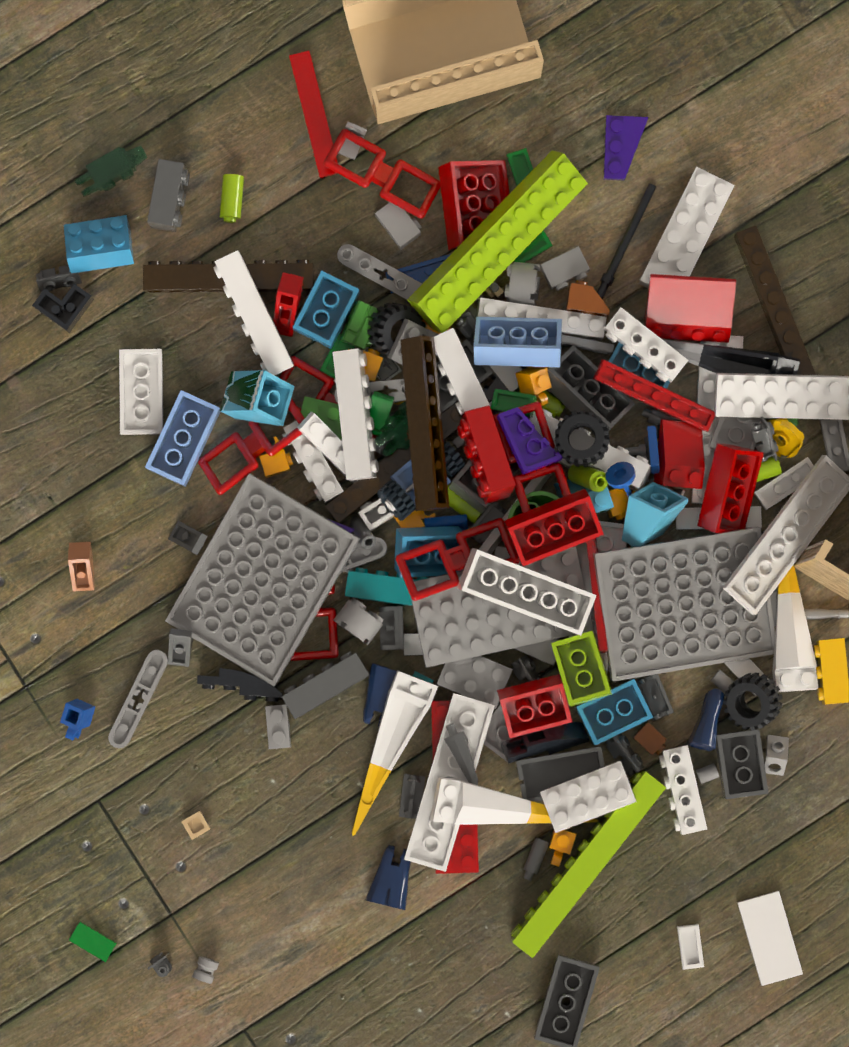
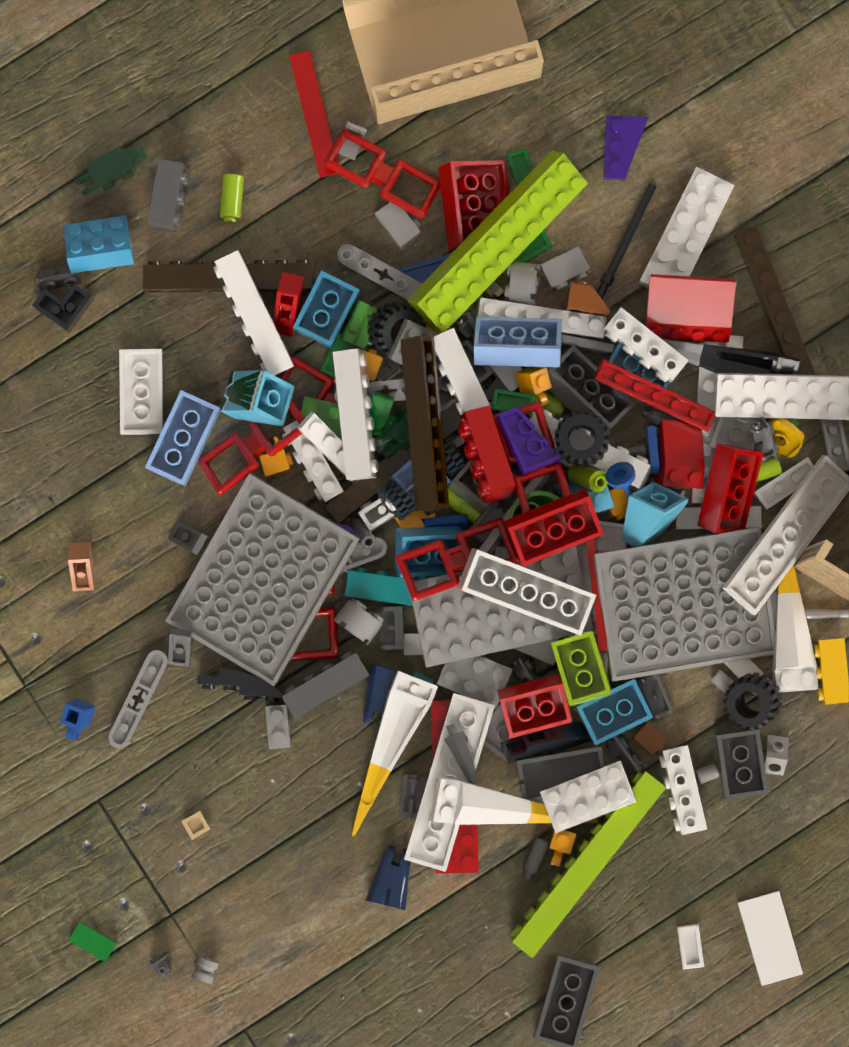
(705, 729): dark blue piece -> none

